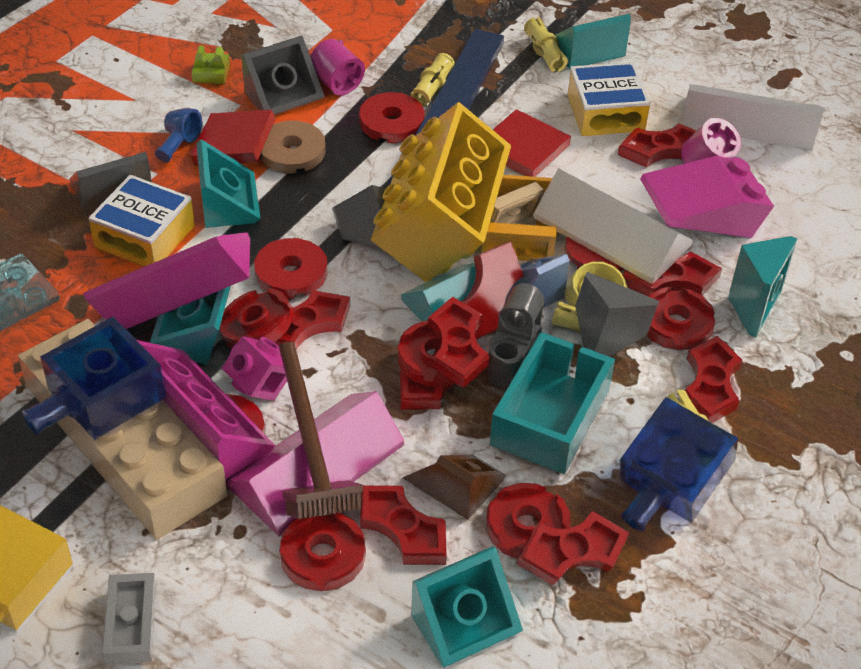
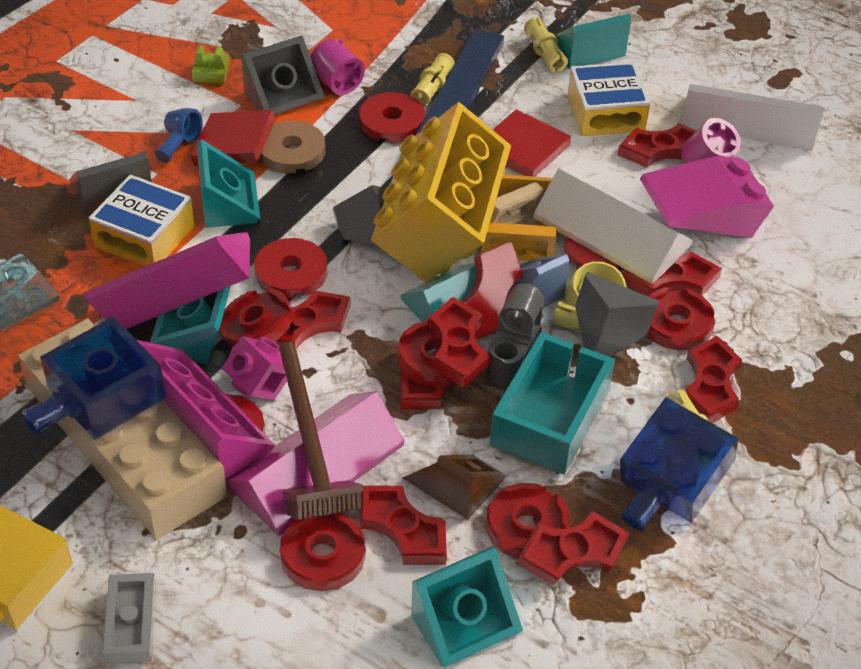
(760, 279): teal slope -> none

